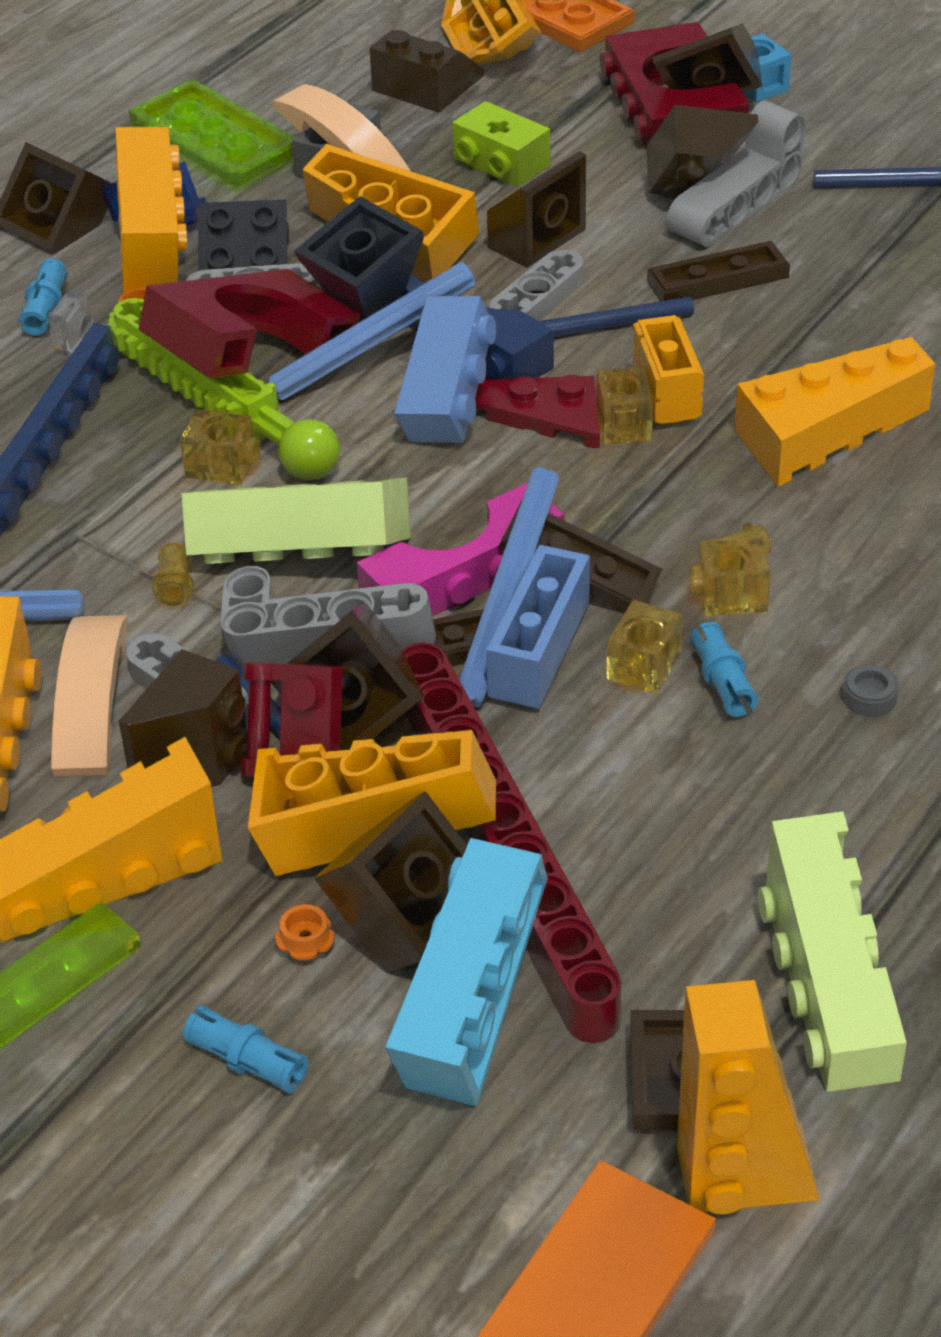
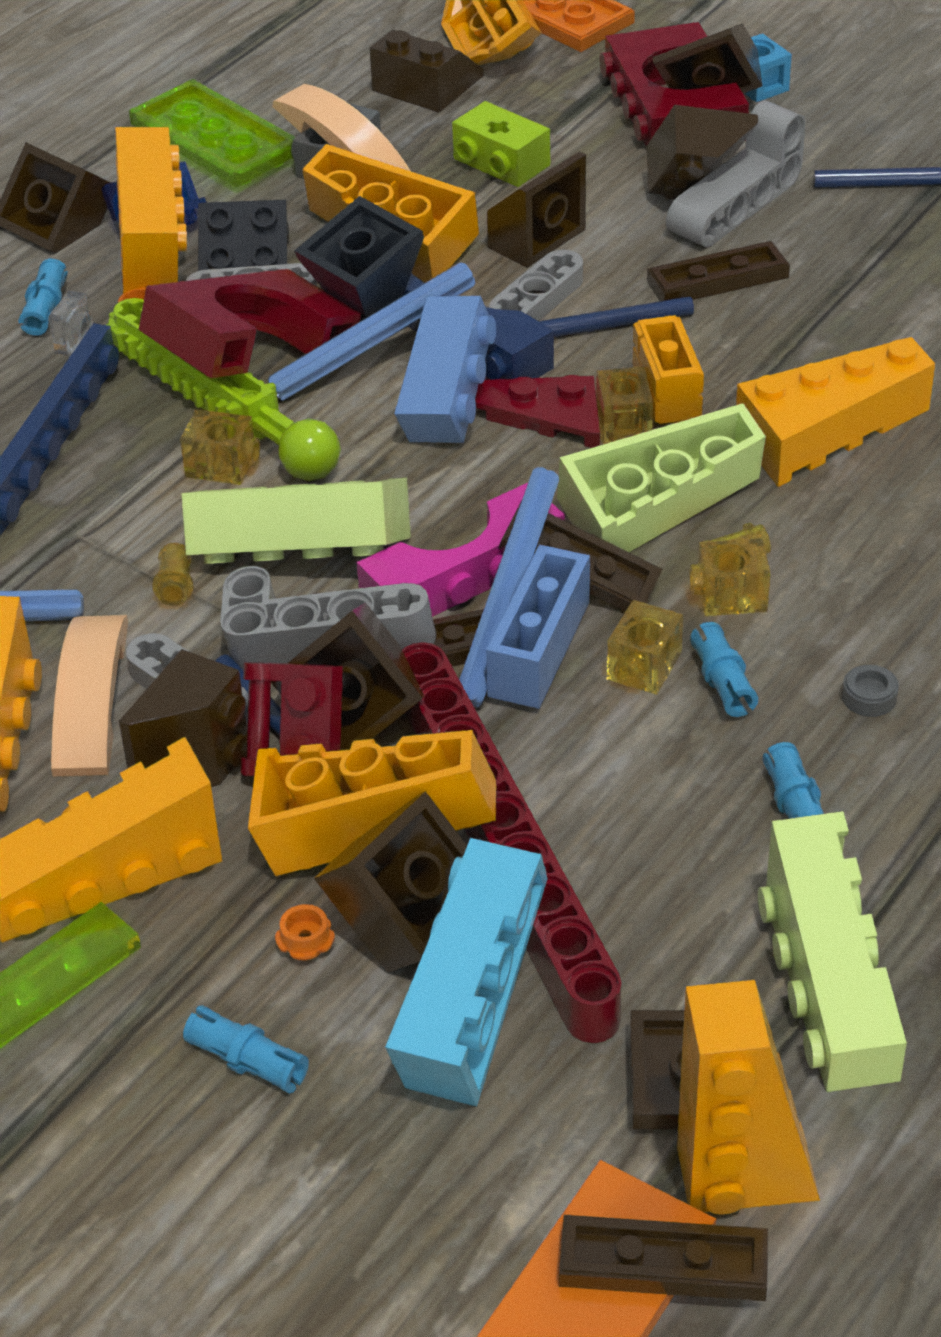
(660, 477): none -> yellowish green wedge
(664, 1257): none -> dark brown tile
(794, 790): none -> dark azure pin

